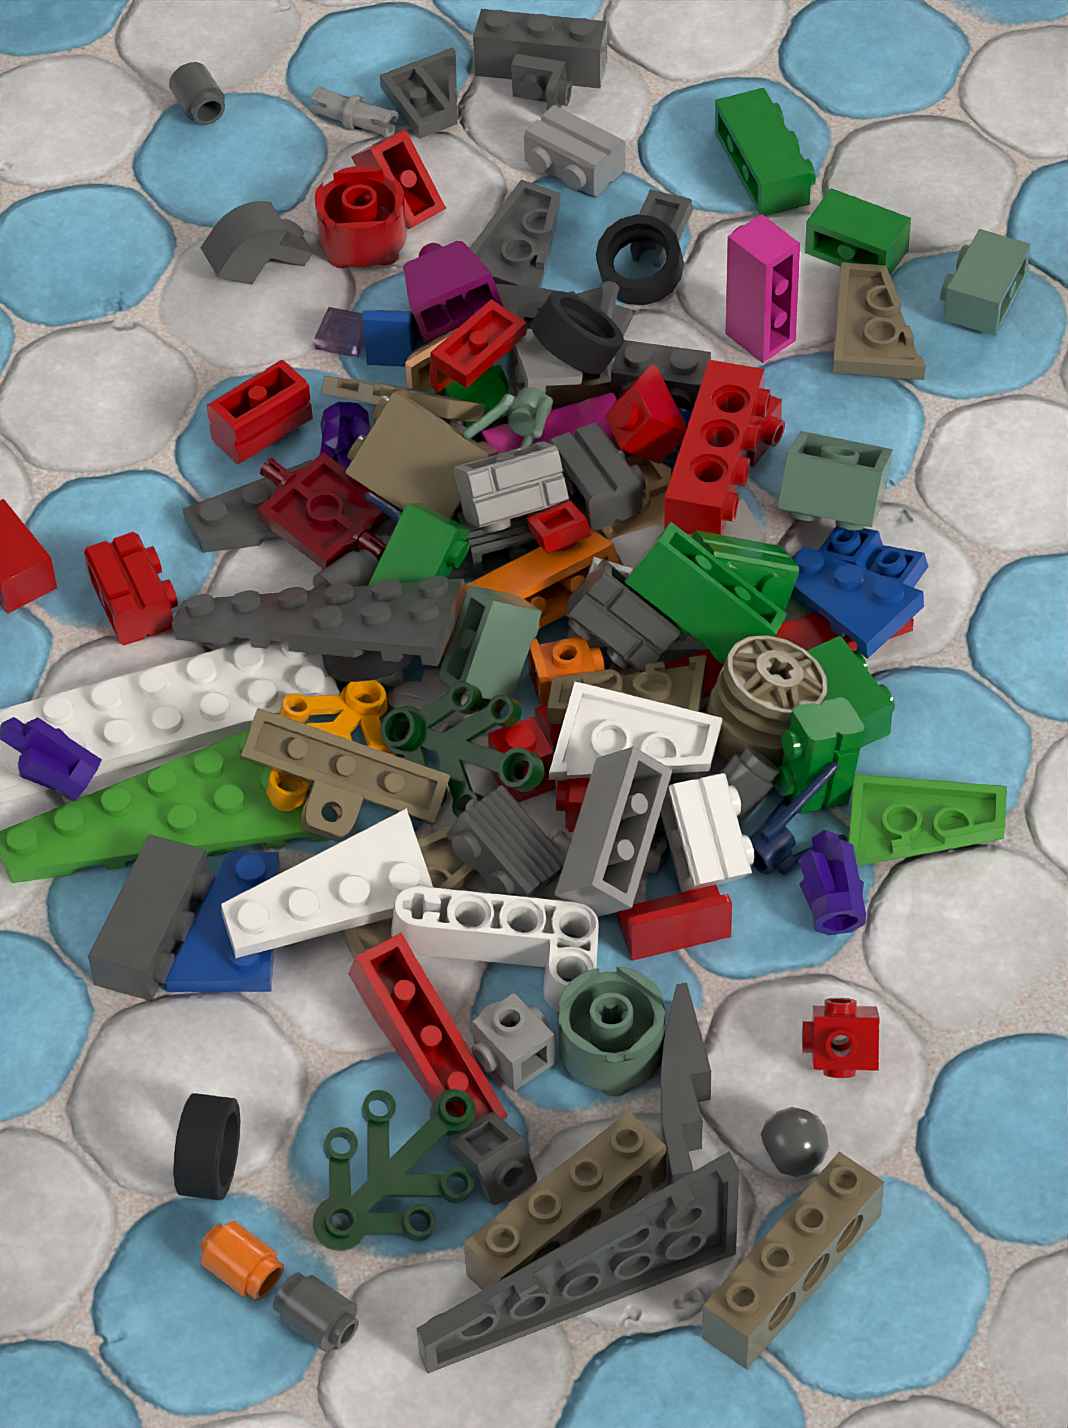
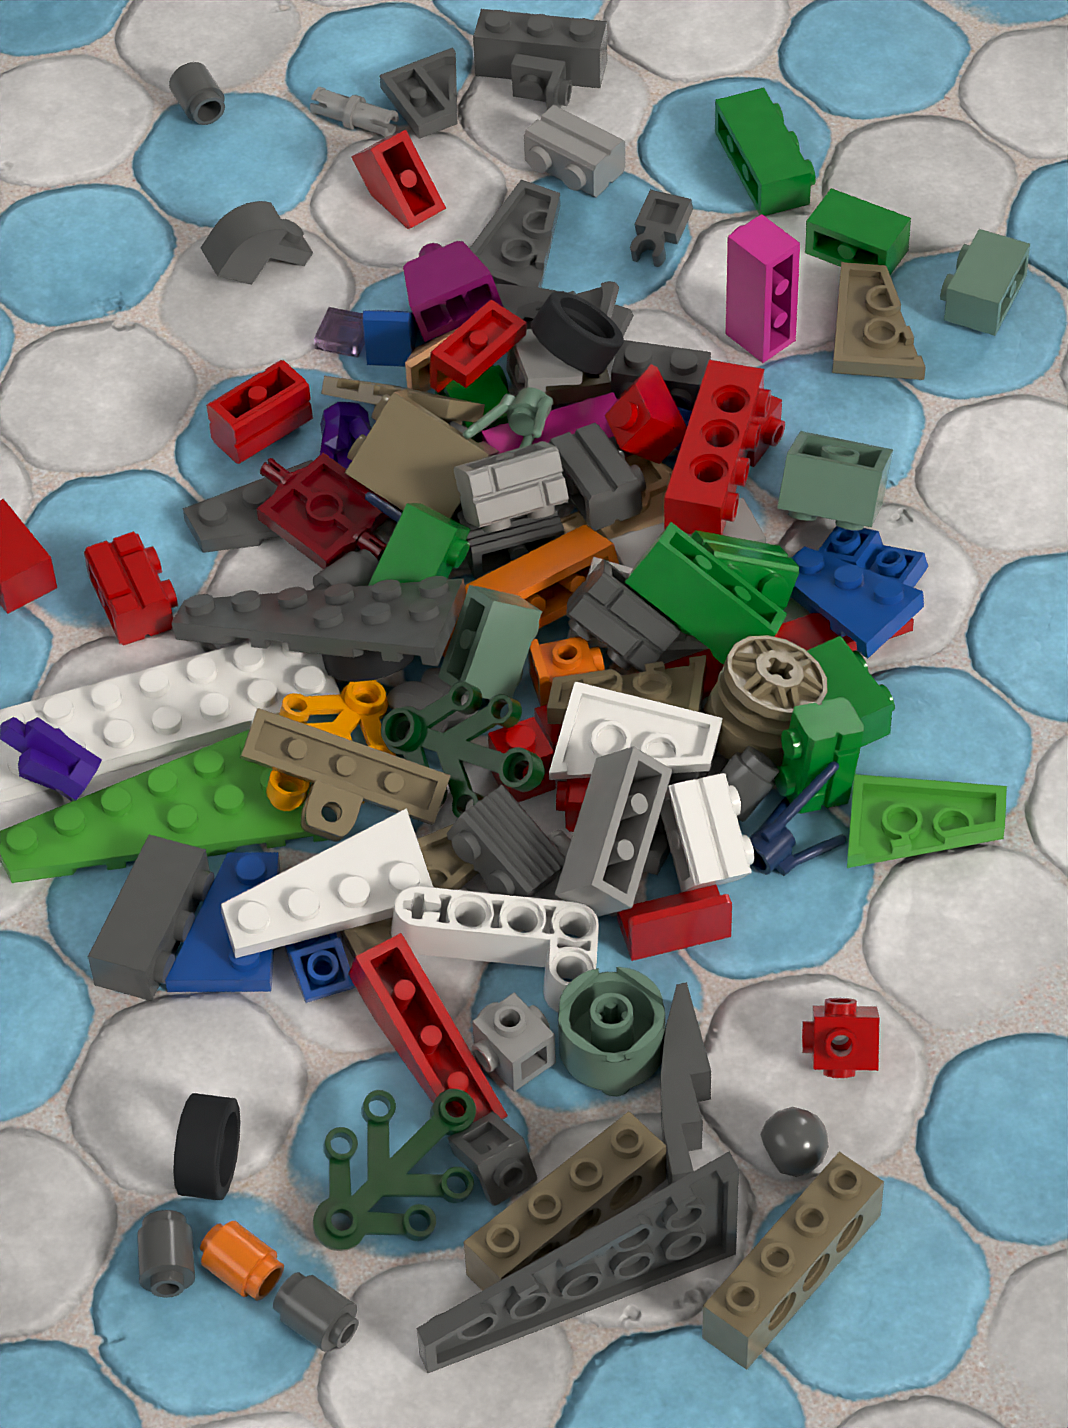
(165, 1253): none -> dark grey brick
(320, 966): none -> blue slope
(361, 218): red brick -> none
(559, 527): red plate -> none
(635, 229): black tyre -> none
(832, 885): dark purple rock -> none

